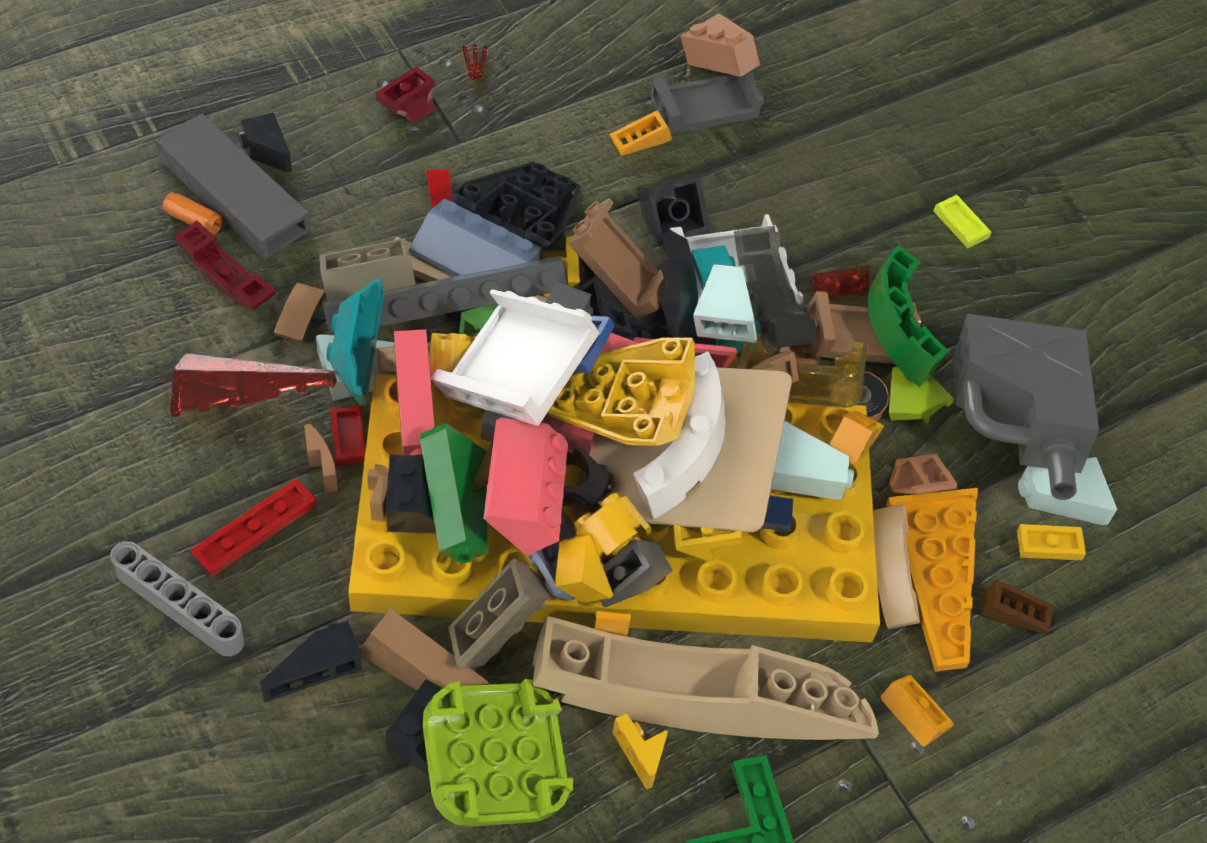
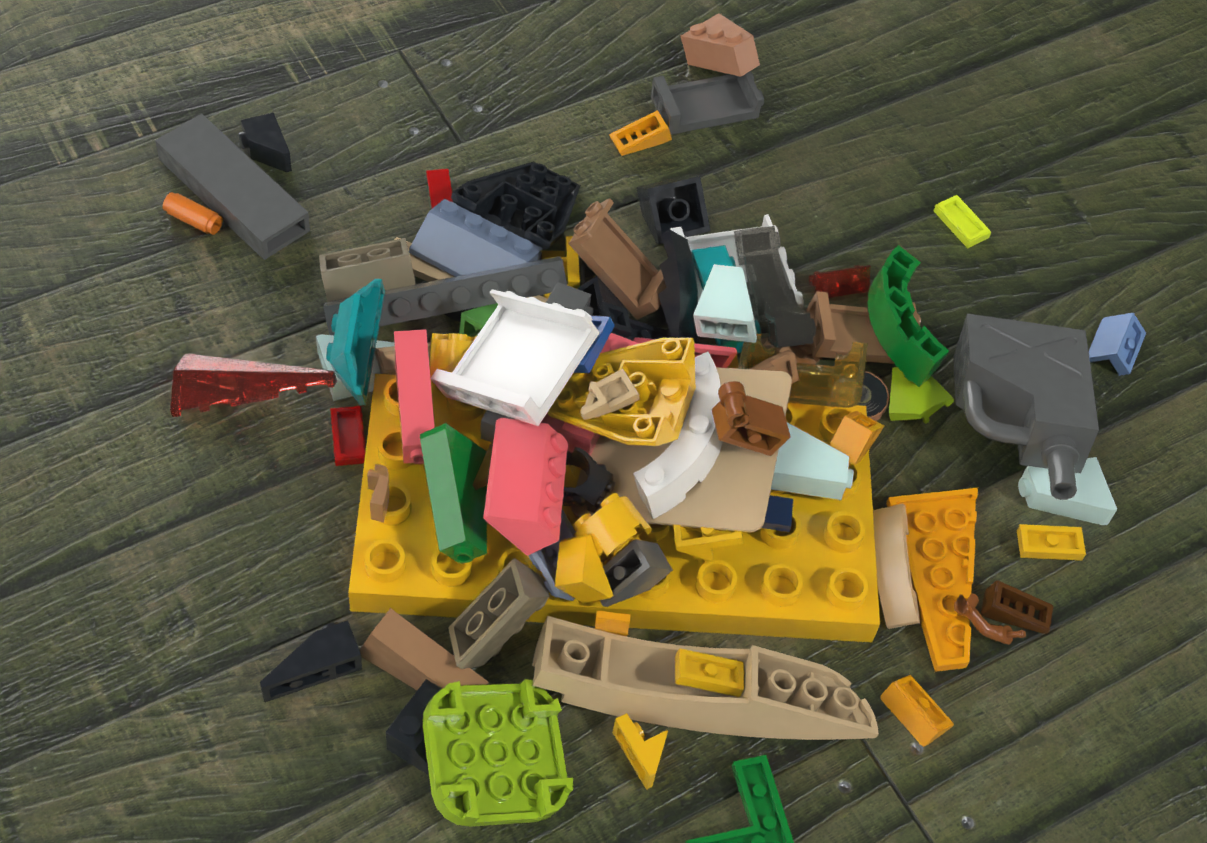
(182, 611): light grey beam -> none
(222, 269): dark red slope -> none
(253, 528): red plate -> none
(299, 311): medium nougat slope -> none
(320, 456): medium nougat slope -> none
(408, 496): black slope -> none
(409, 95): dark red slope -> none
(475, 68): clear red piece -> none
(609, 395): none -> tan slope
(709, 672): none -> yellow plate
(749, 420): none -> dark orange hinge
(921, 475): nougat slope -> none
(995, 632): none -> dark orange piece
(1119, 341): none -> medium blue panel

